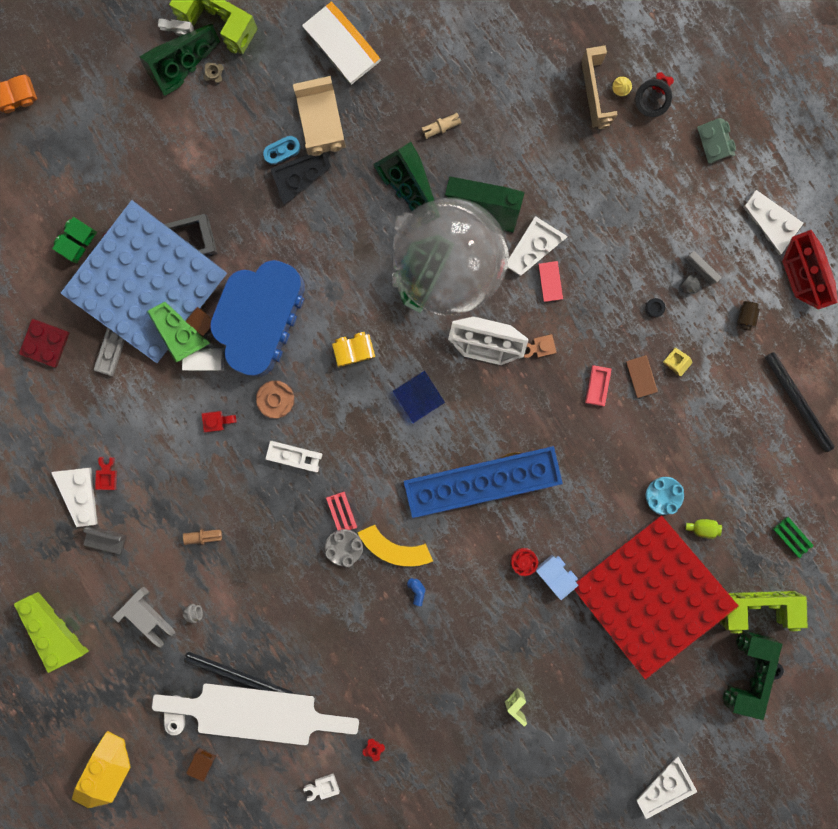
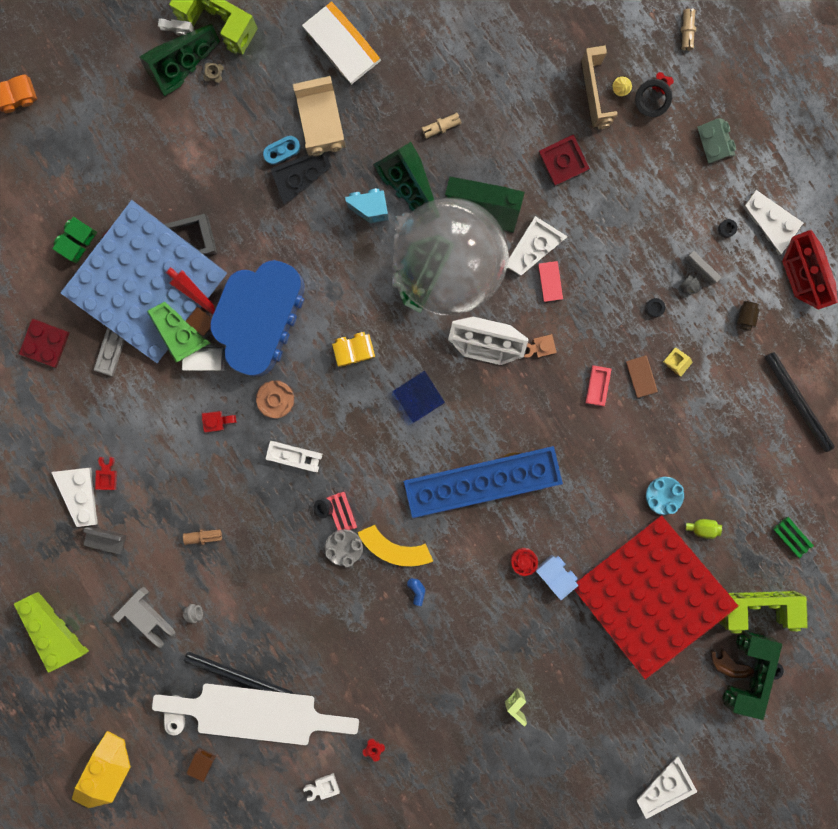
(186, 286): none -> red bar
(323, 508): none -> black tile
(369, 206): none -> medium azure slope
(564, 160): none -> dark red plate
(688, 29): none -> tan pin
(728, 667): none -> reddish brown piece
(731, 223): none -> black bush

